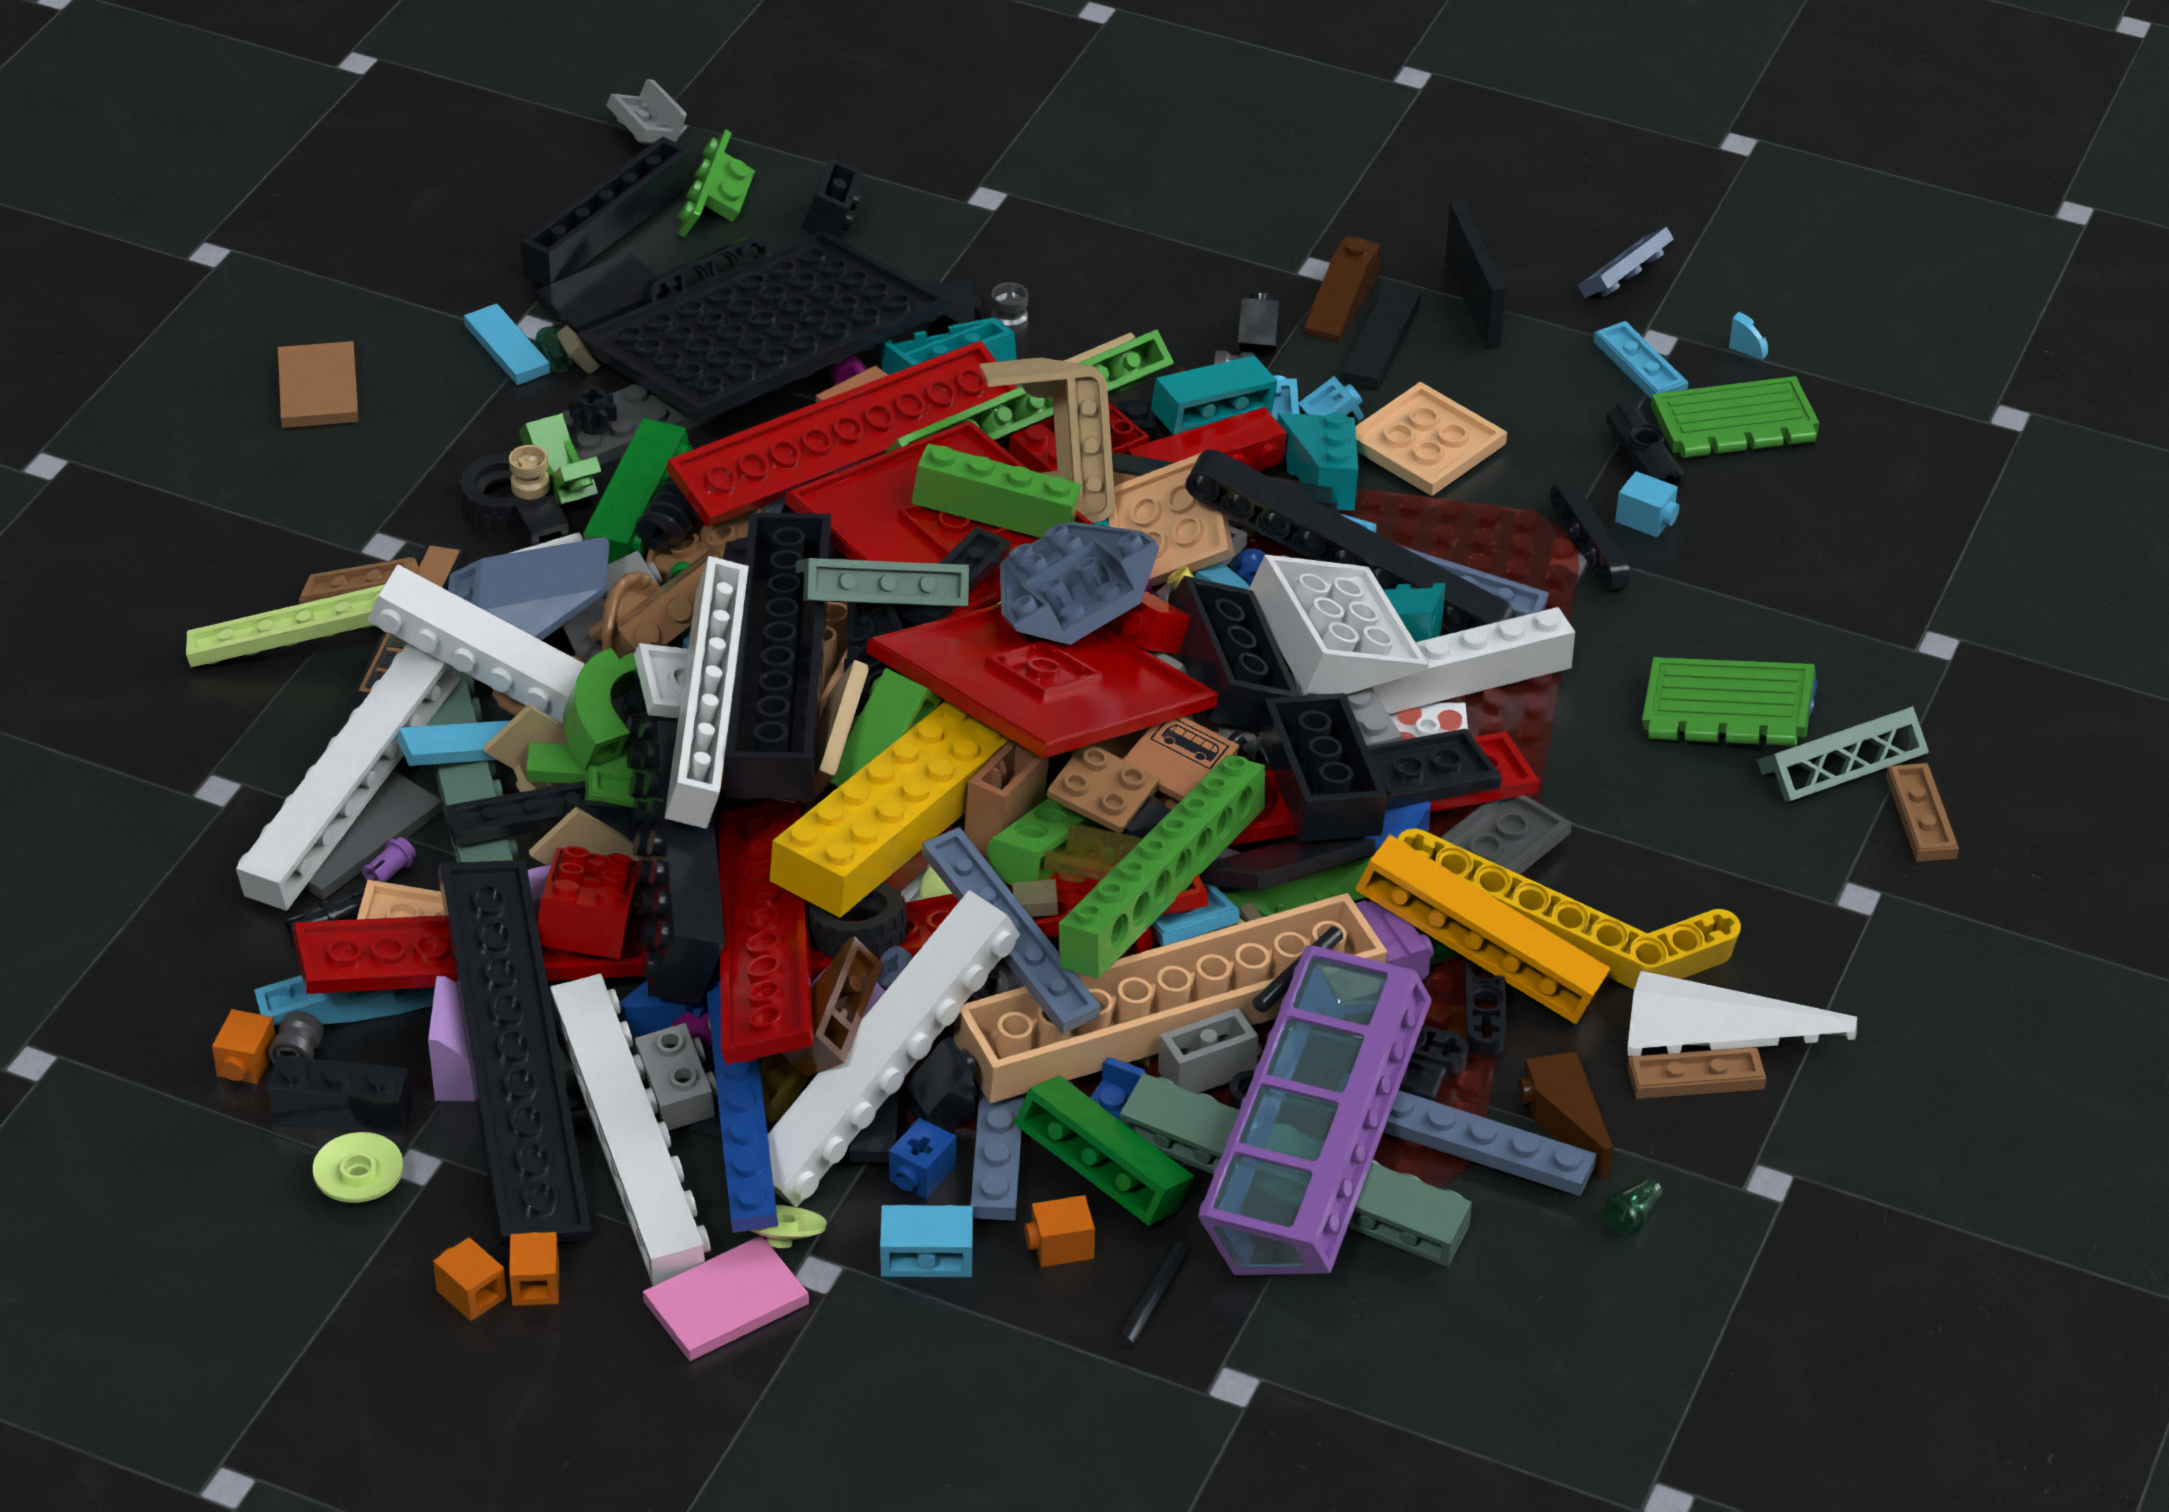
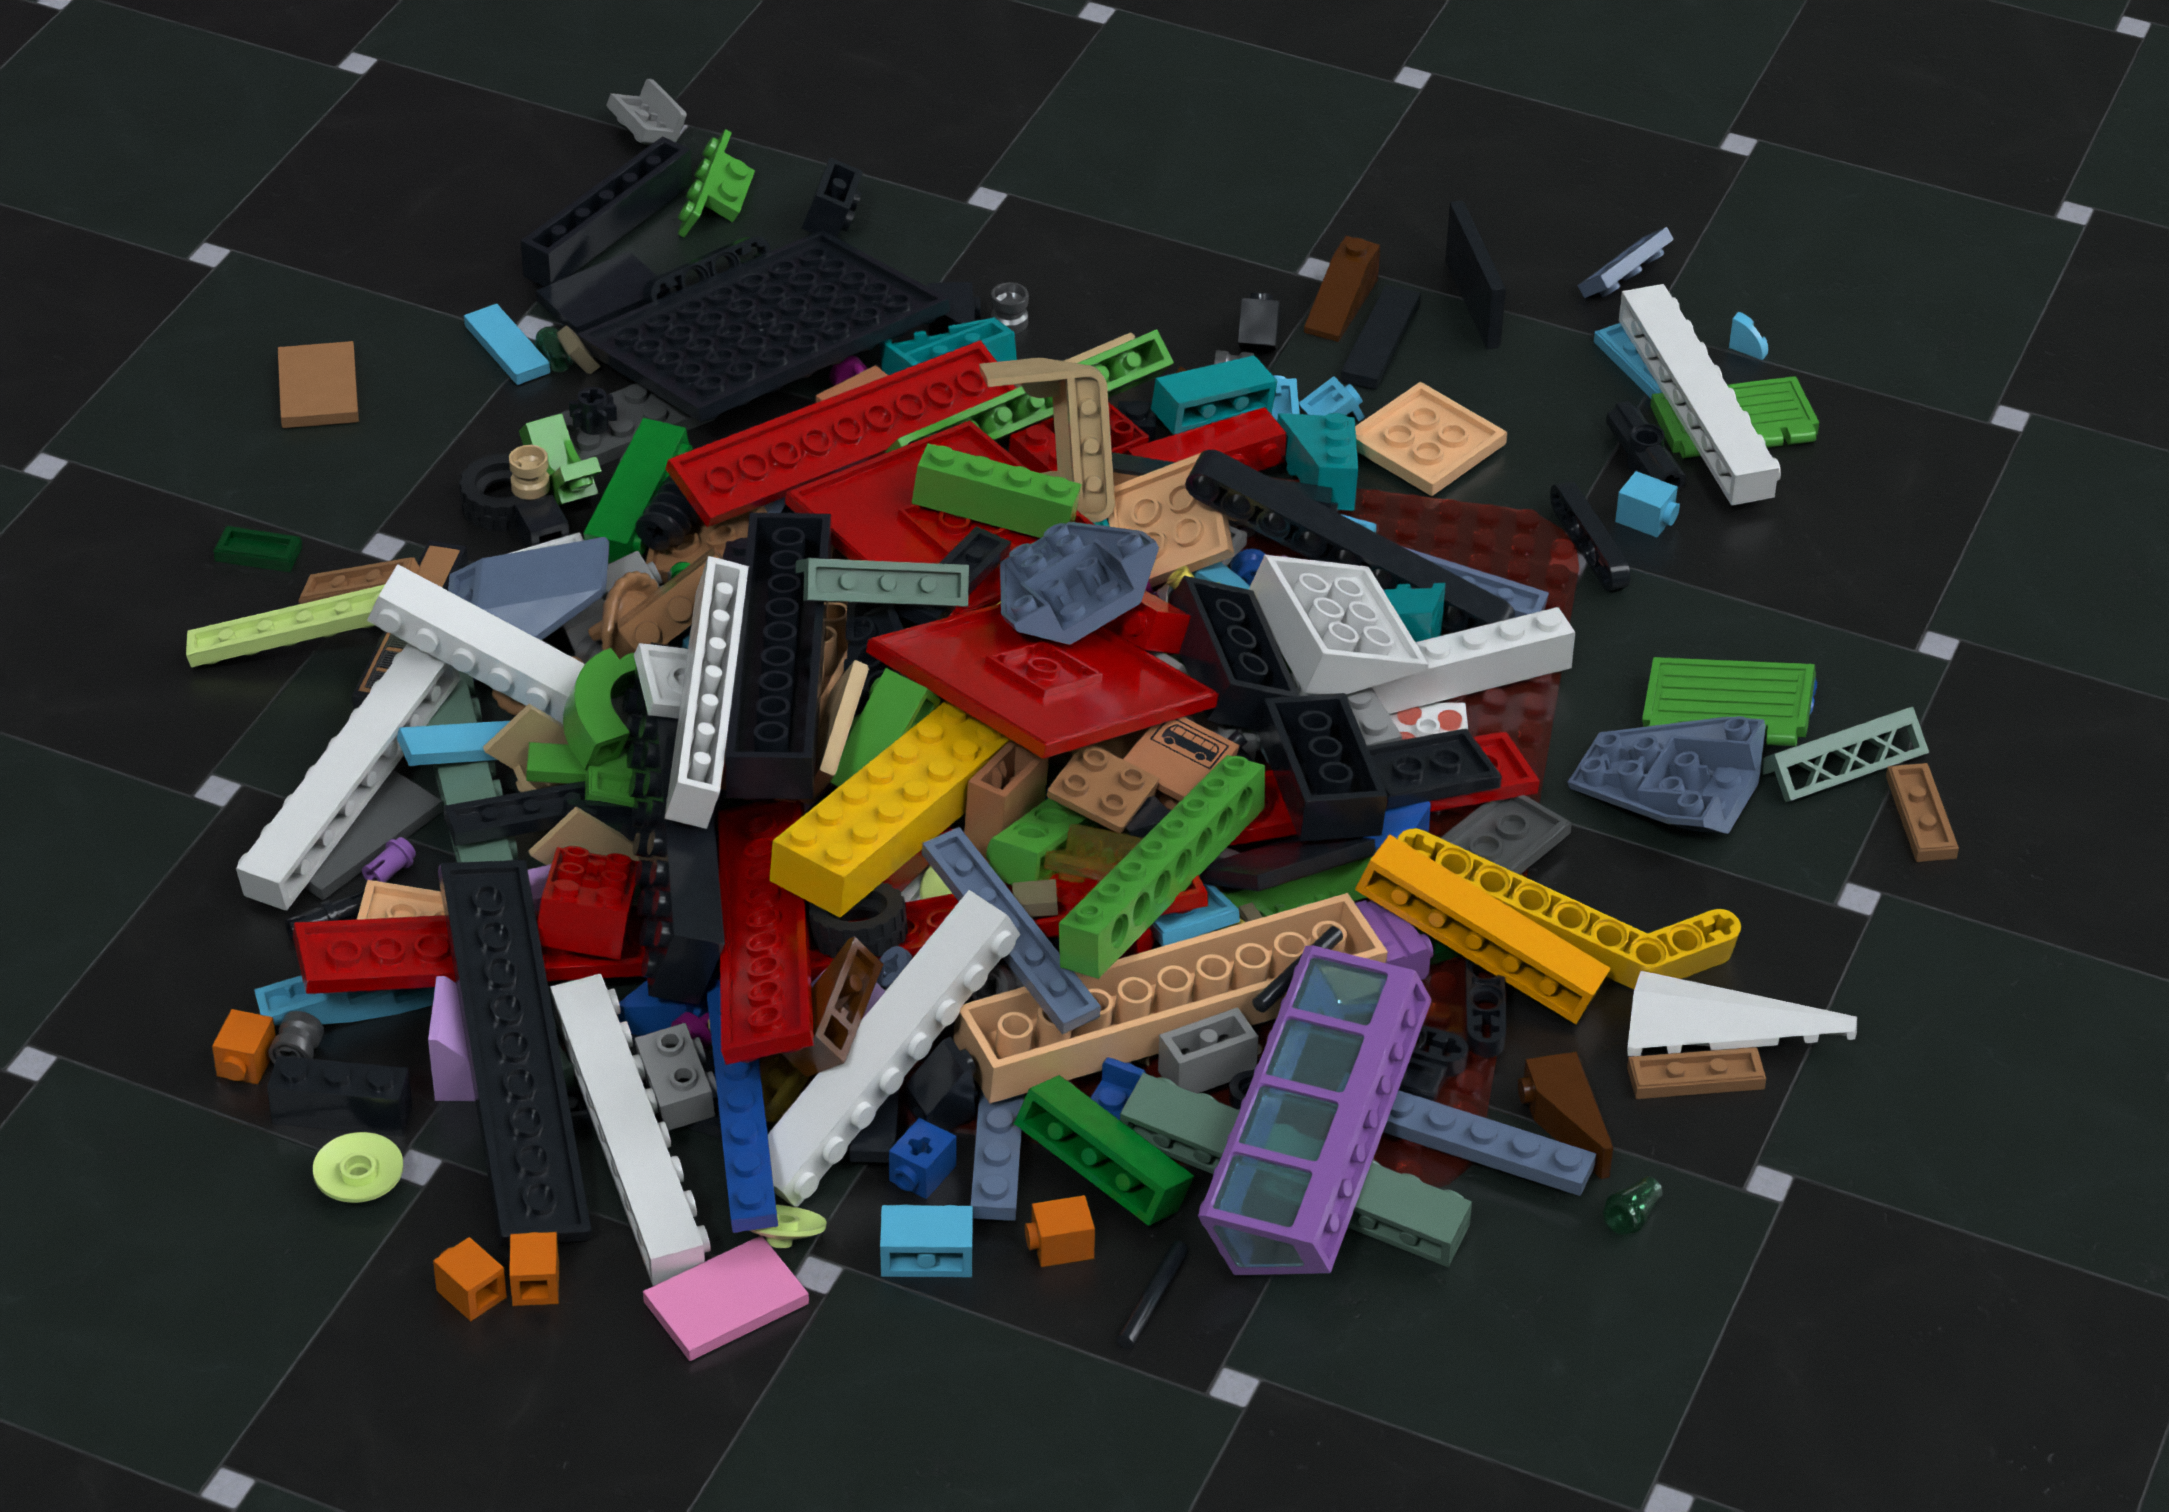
(258, 549): none -> dark green tile
(1677, 772): none -> sand blue wedge
(1699, 395): none -> white brick

